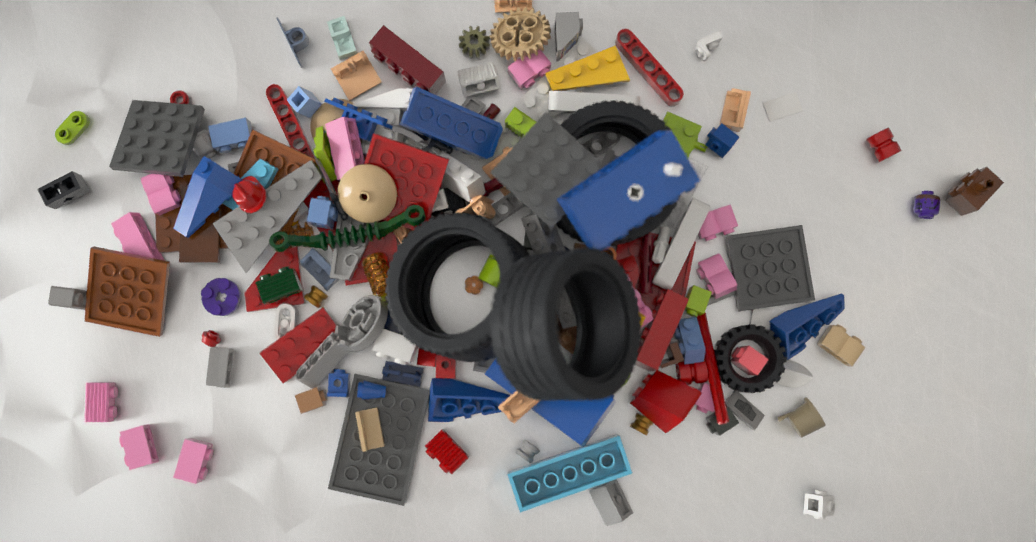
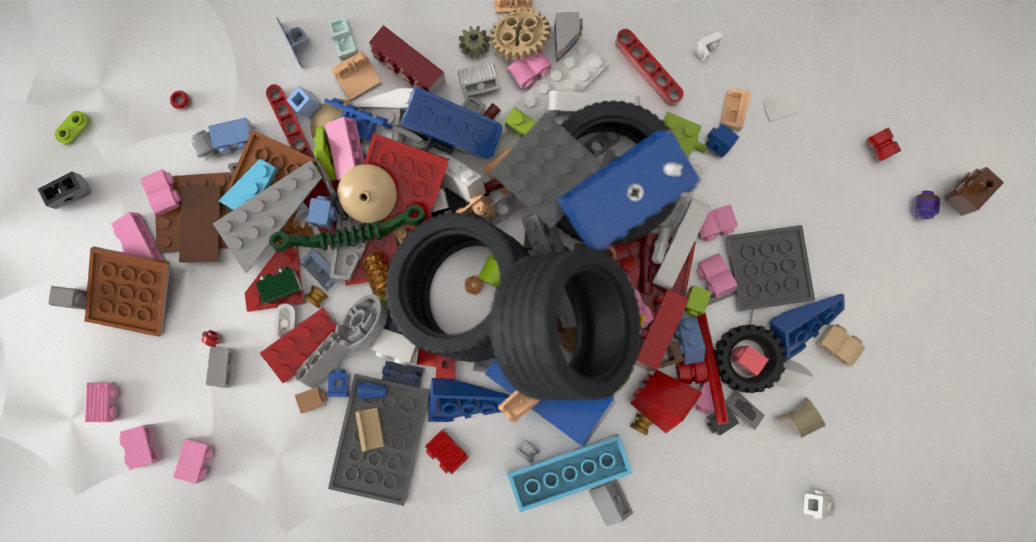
(157, 138): dark grey plate -> none
(206, 192): blue wedge -> none
(210, 294): dark purple plate -> none
(249, 194): red piece -> none
(597, 69): yellow wing -> none

